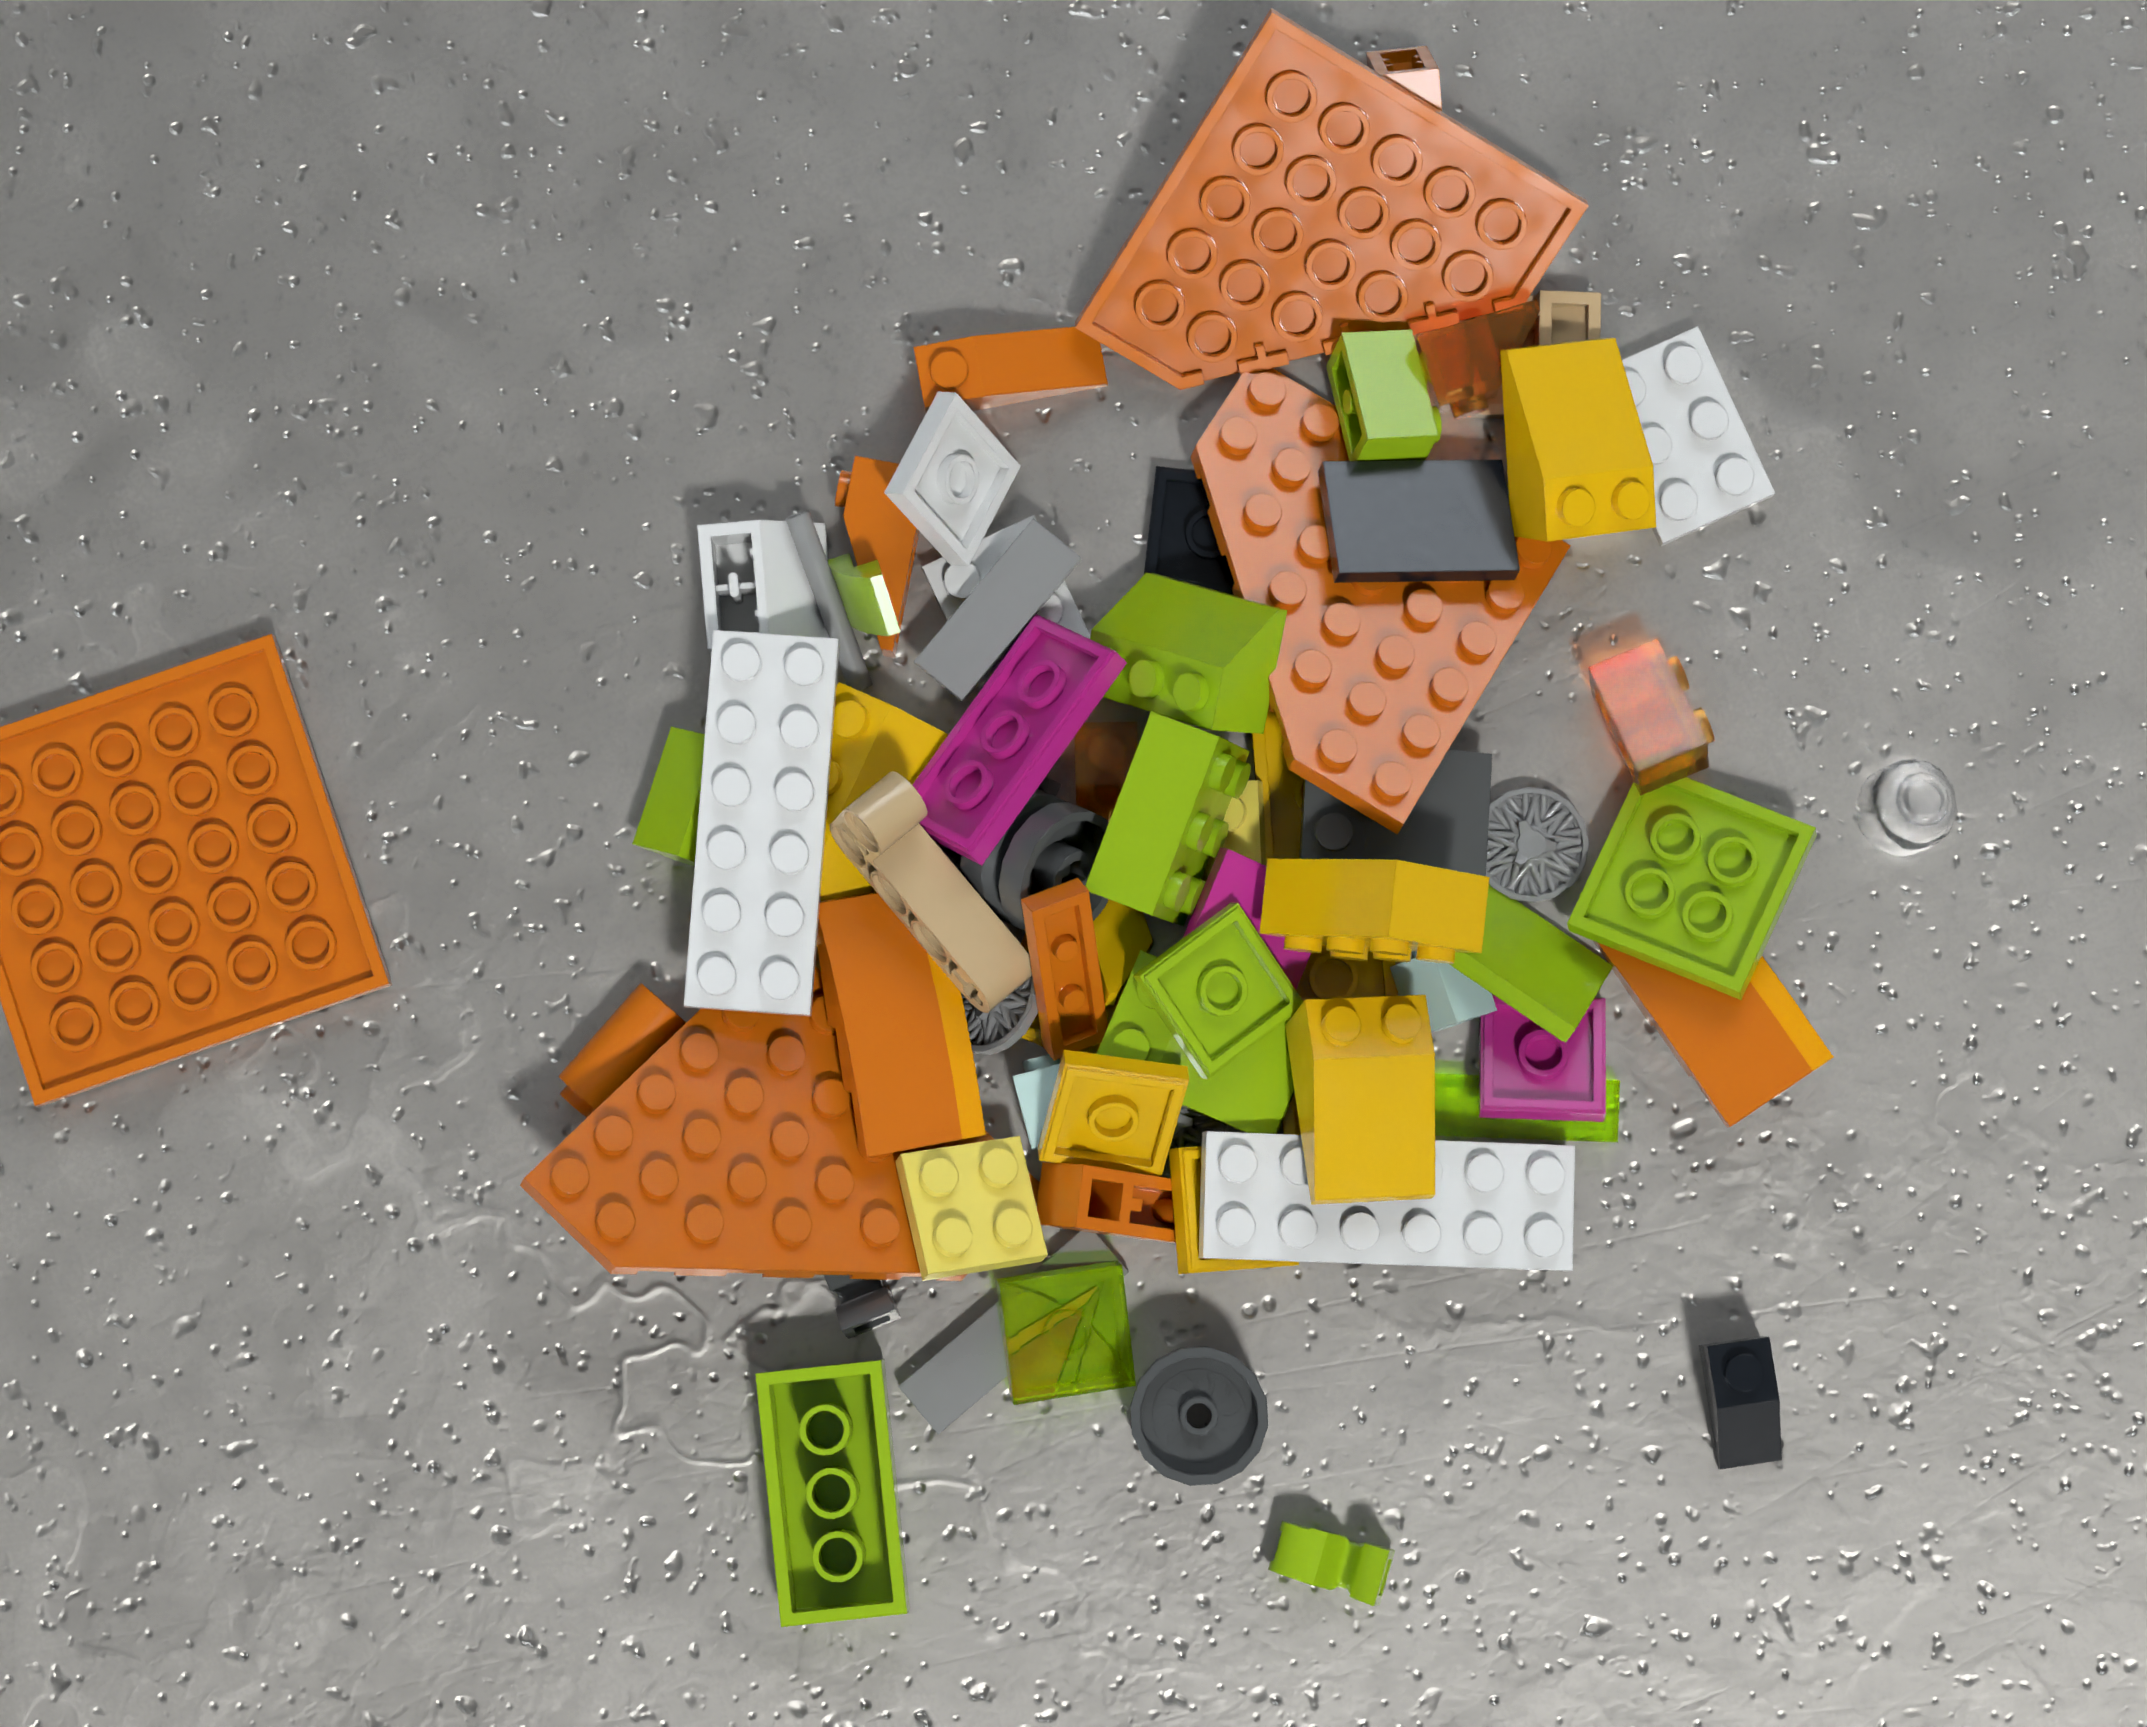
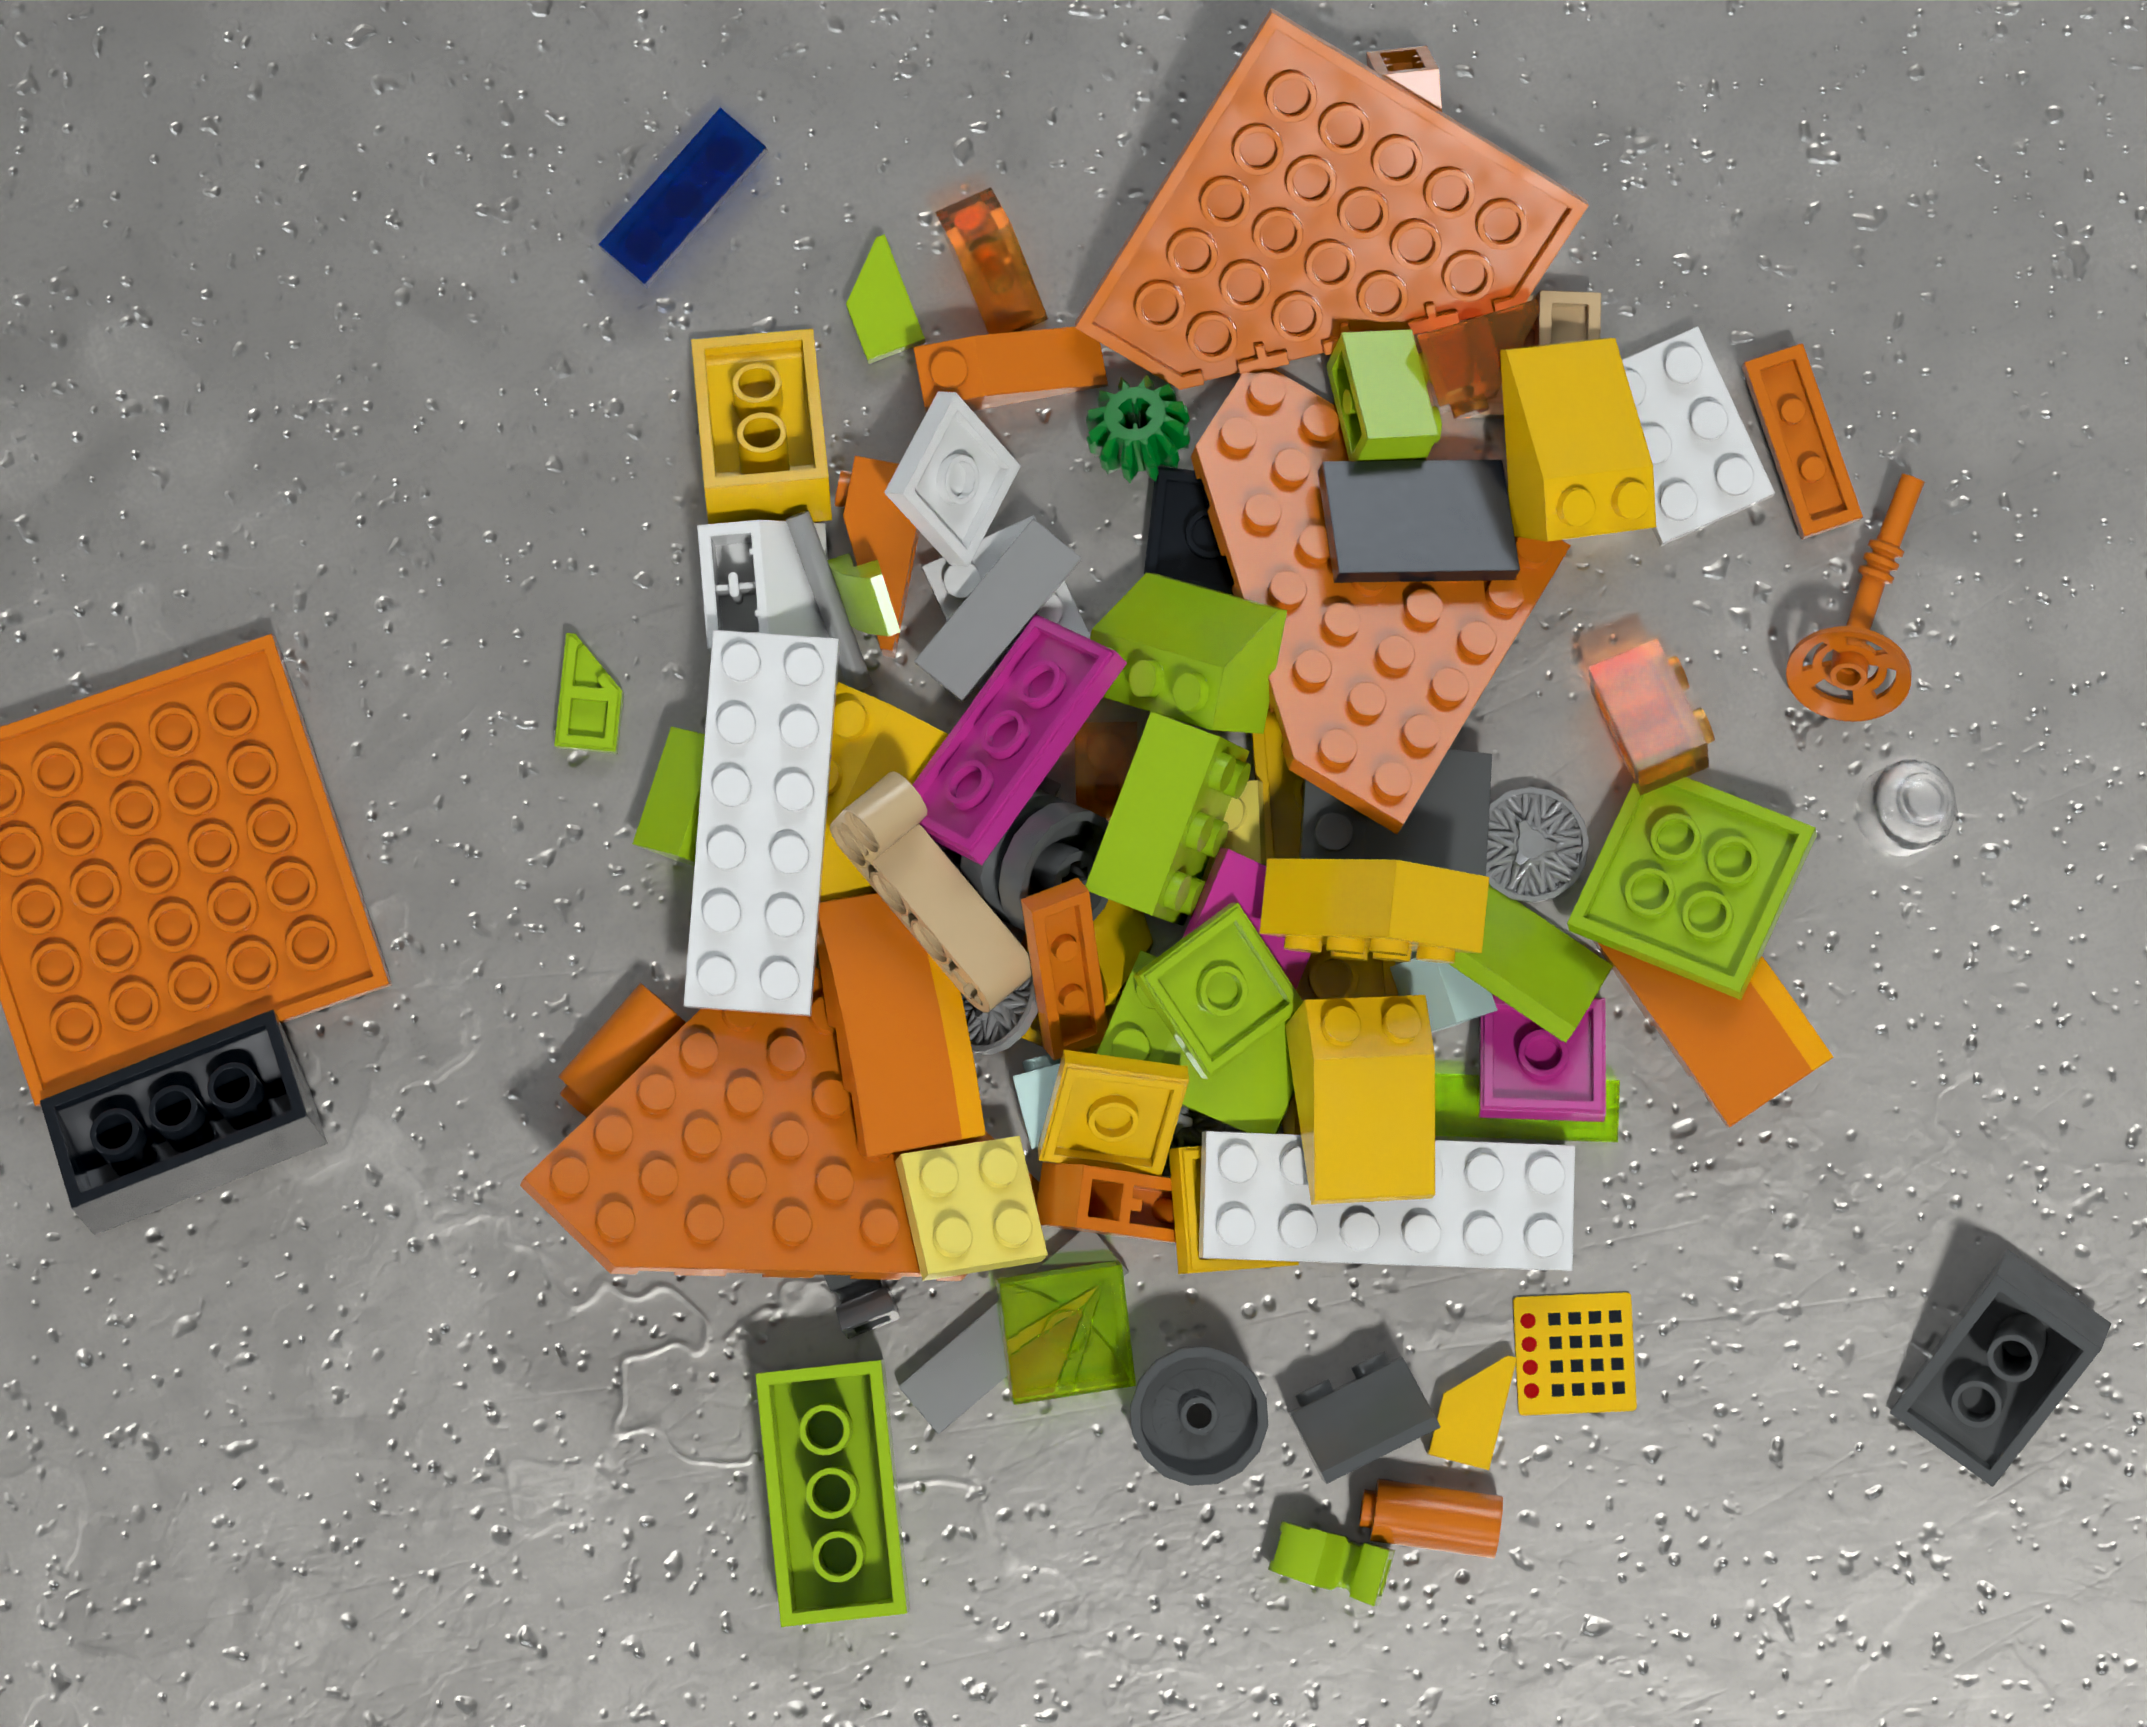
(182, 1123): none -> black slope
(588, 703): none -> lime tile
(683, 198): none -> clear blue plate
(761, 427): none -> yellow slope
(882, 307): none -> lime tile
(991, 263): none -> clear orange slope
(1138, 429): none -> green gear
(1363, 1417): none -> dark grey slope
(1432, 1518): none -> orange brick
(1473, 1415): none -> yellow tile
(1574, 1353): none -> yellow sticker
(1742, 1401): black slope -> none
(1802, 441): none -> orange plate
(1850, 652): none -> orange dish
(2001, 1368): none -> dark grey slope

